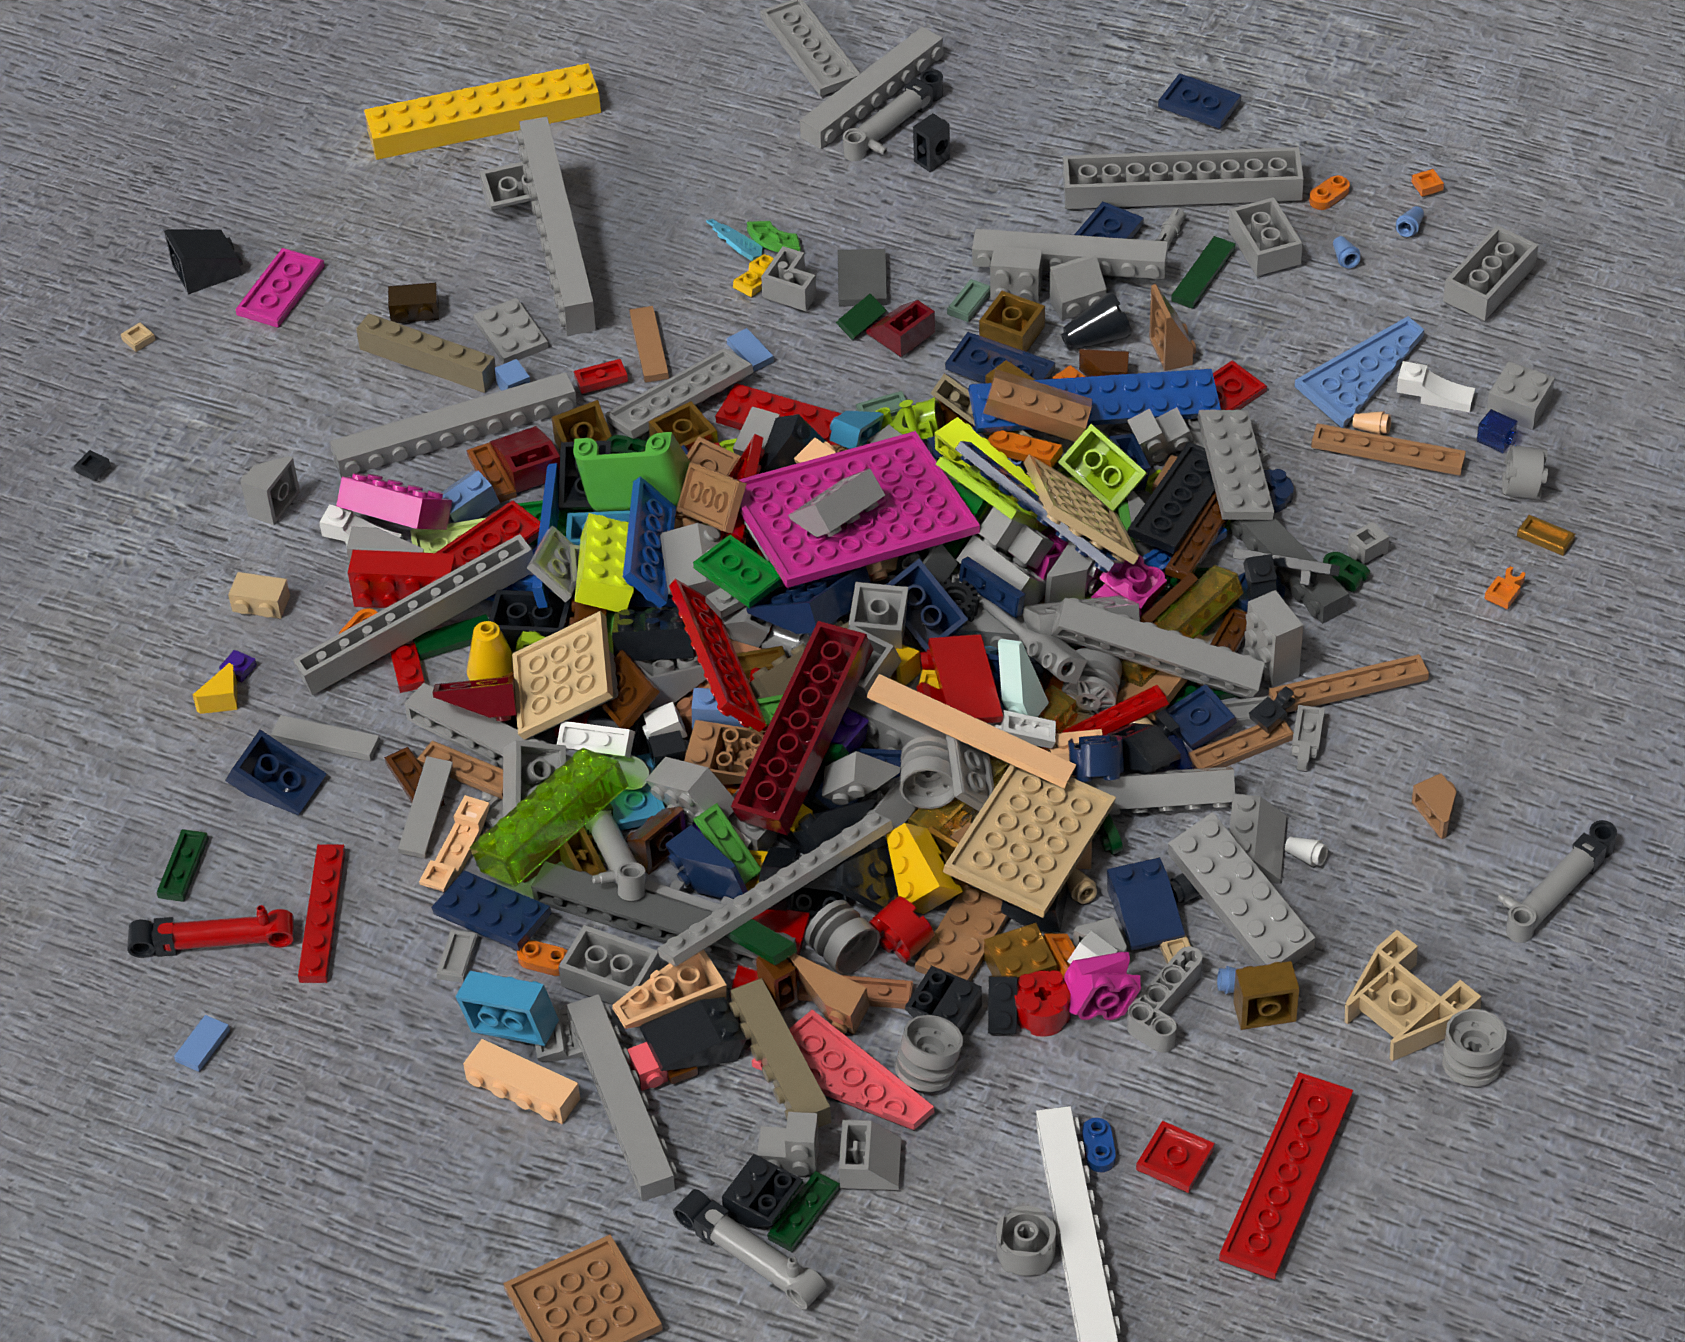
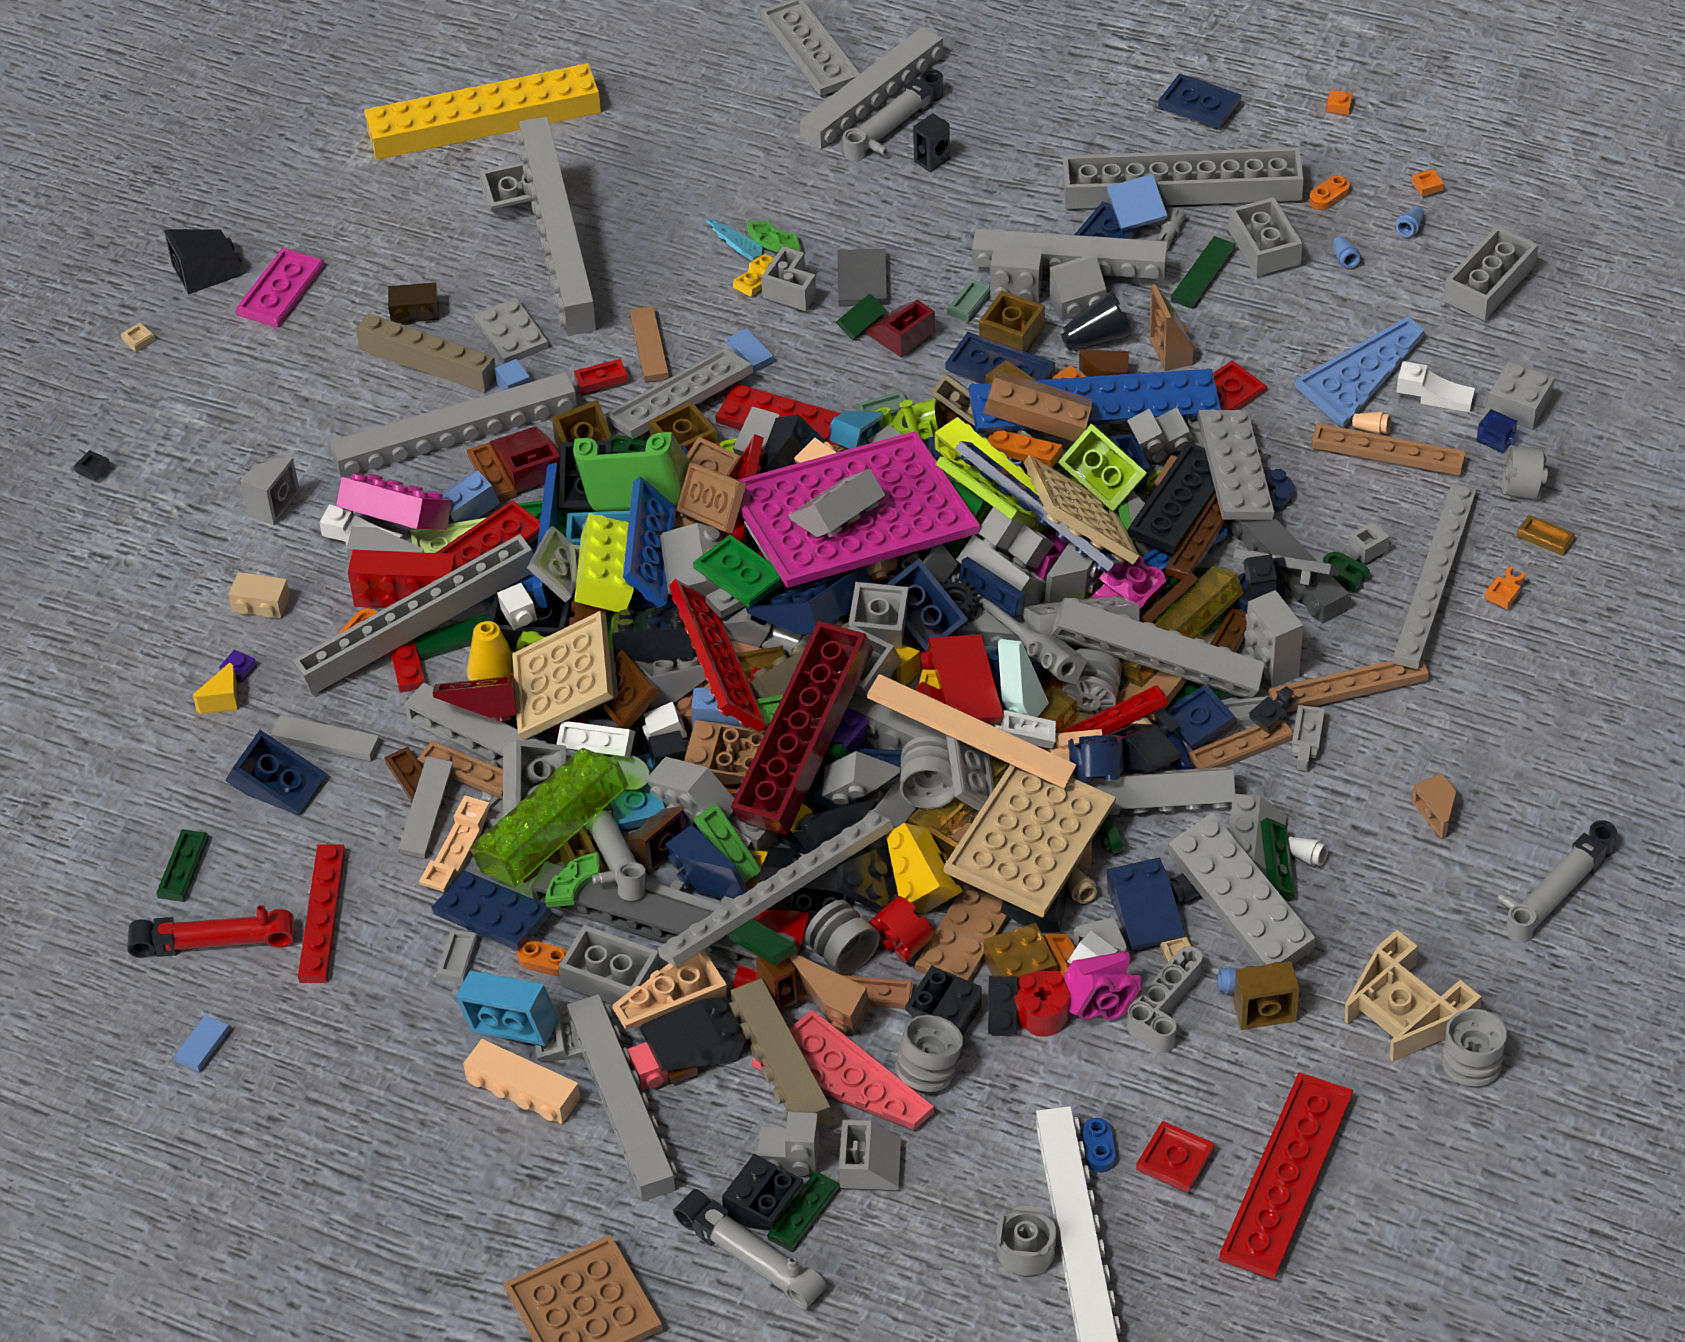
(517, 606): none -> white brick
(569, 881): none -> bright green tile
(1136, 202): none -> medium blue tile
(1277, 857): none -> dark green tile
(1339, 102): none -> orange plate
(1434, 576): none -> light grey plate

